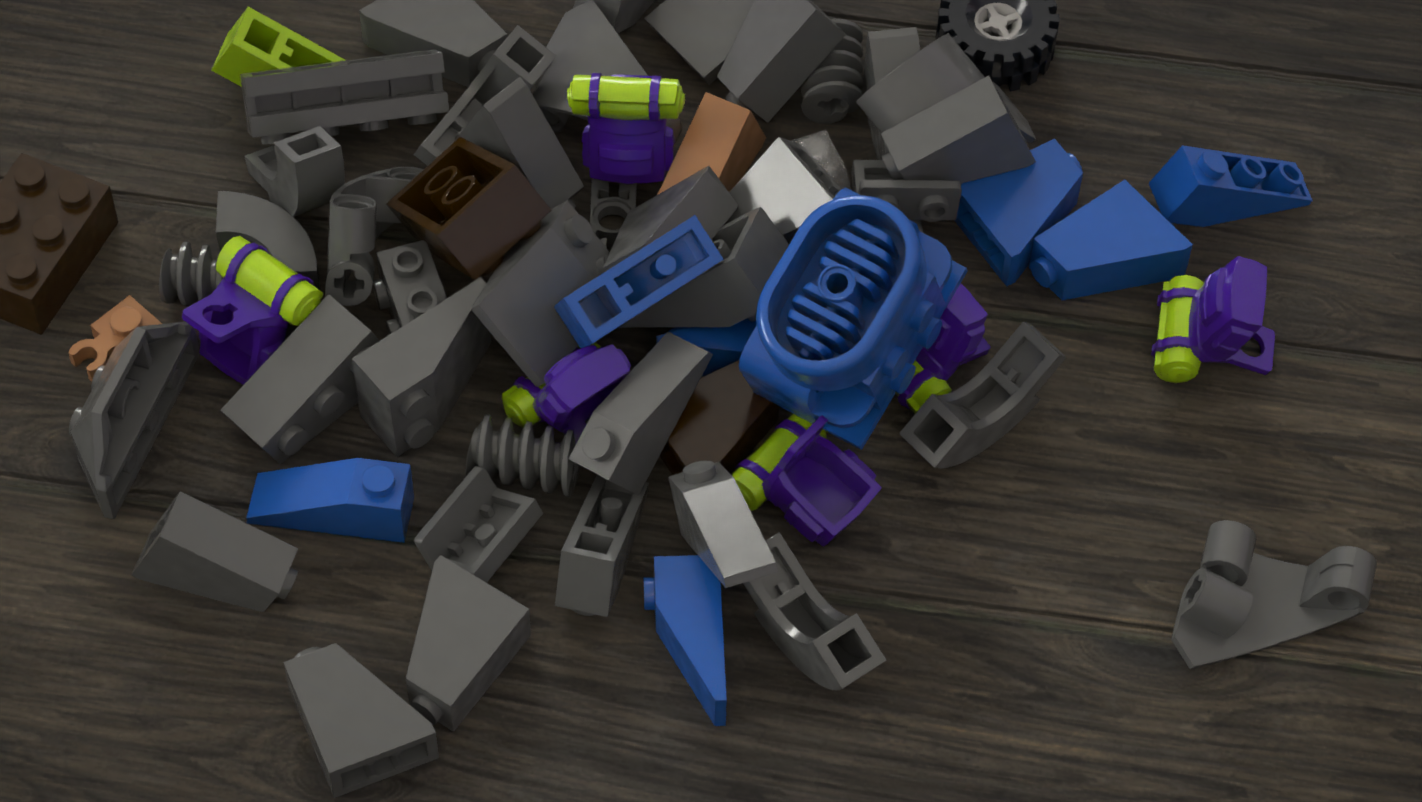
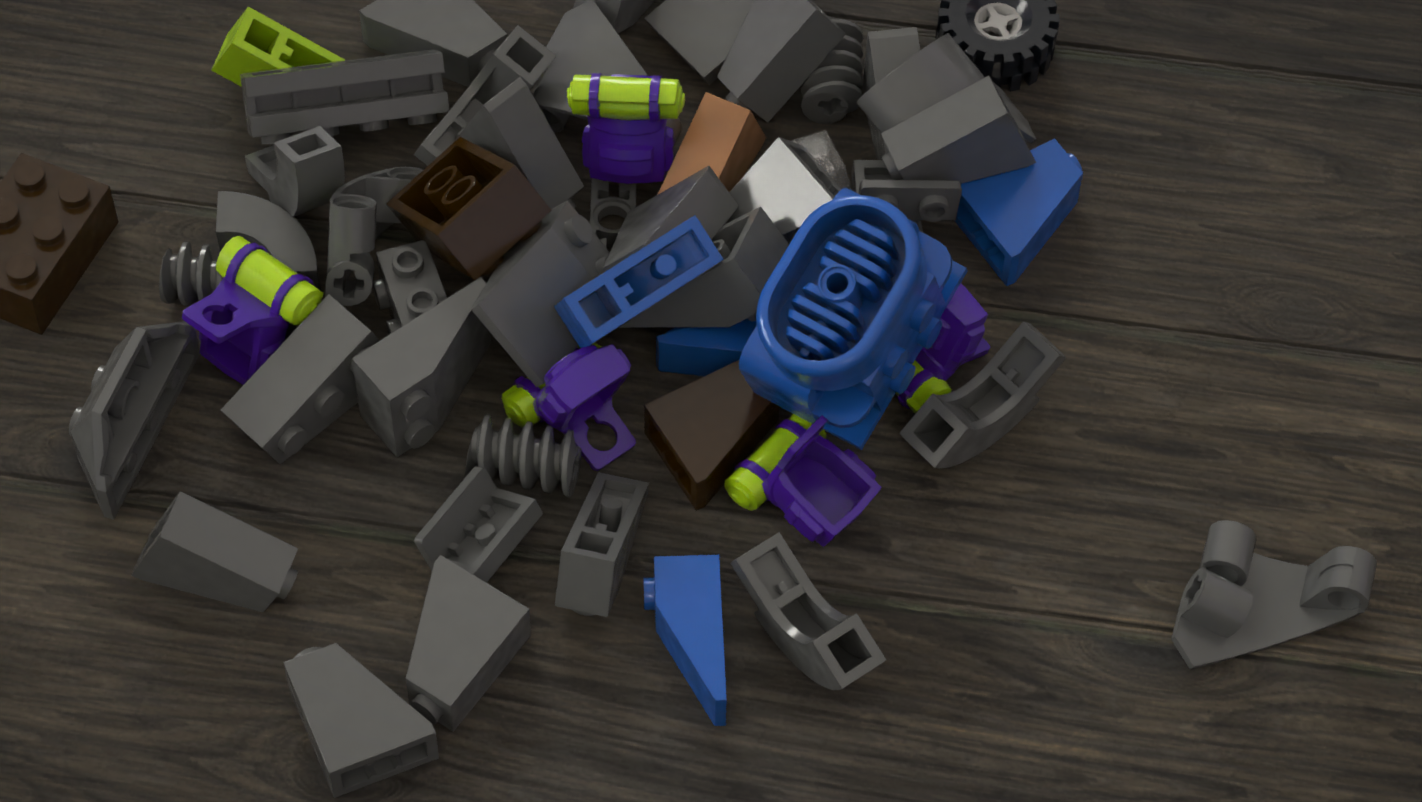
(109, 332): medium nougat plate -> none
(337, 498): blue slope -> none
(640, 414): dark grey slope -> none
(720, 524): slope -> none
(1109, 247): blue slope -> none
(1213, 321): dark purple piece -> none
(1222, 187): blue slope -> none

